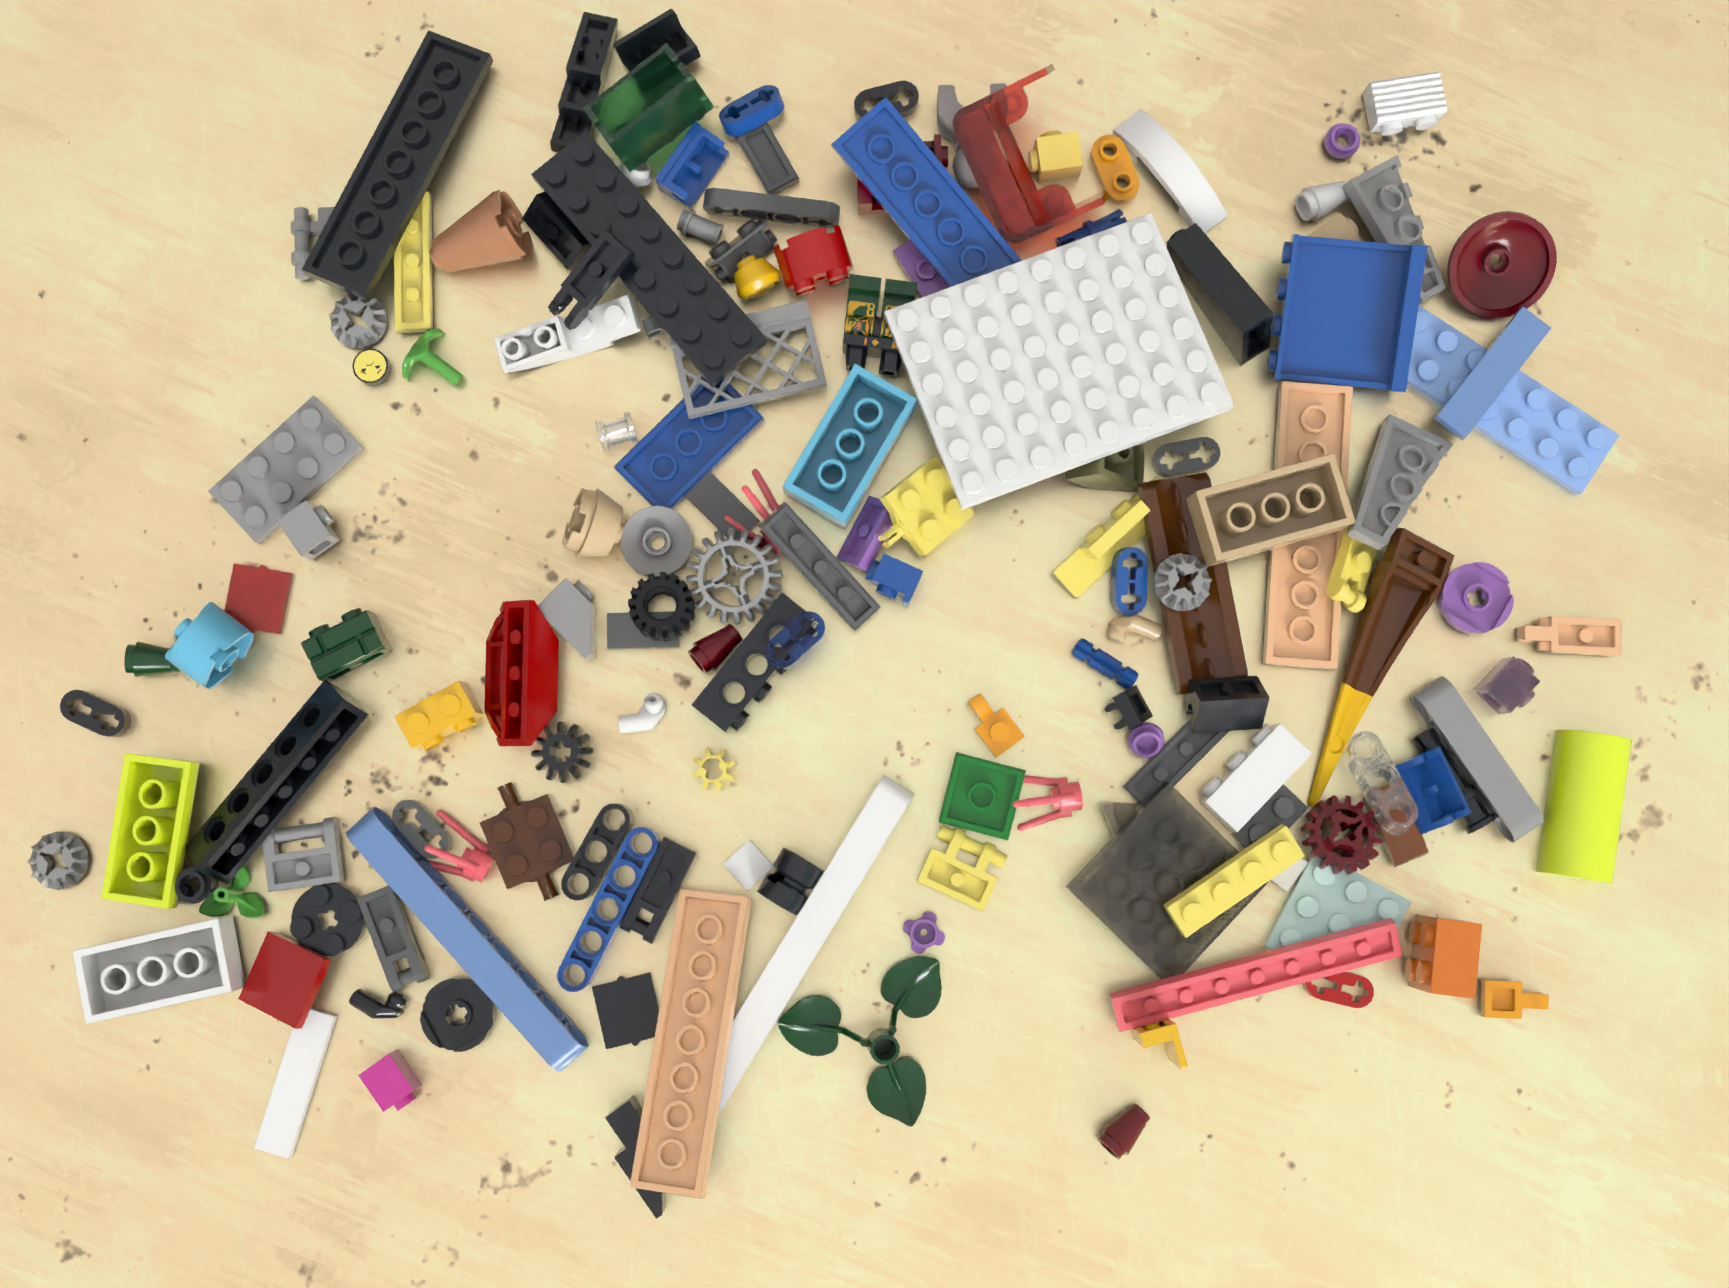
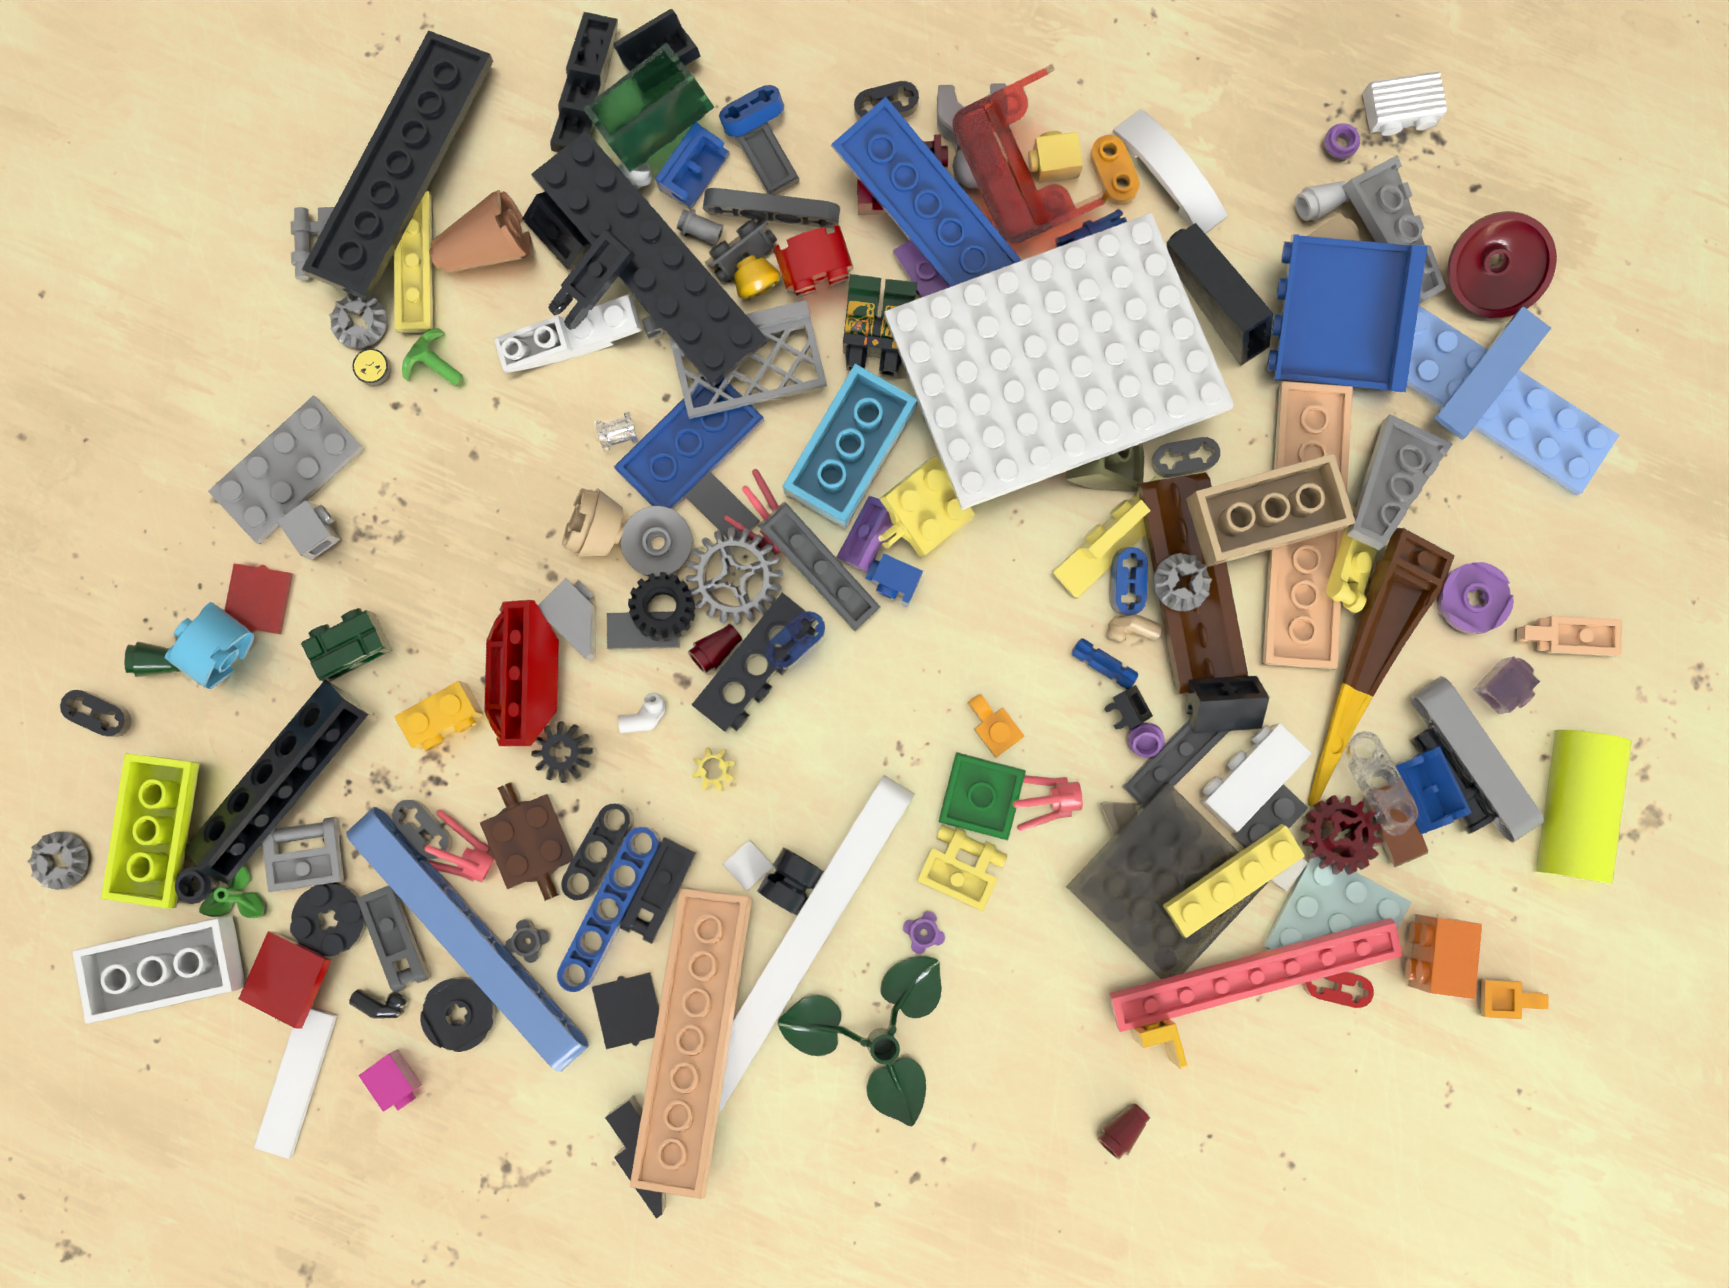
(517, 945): none -> dark grey plate

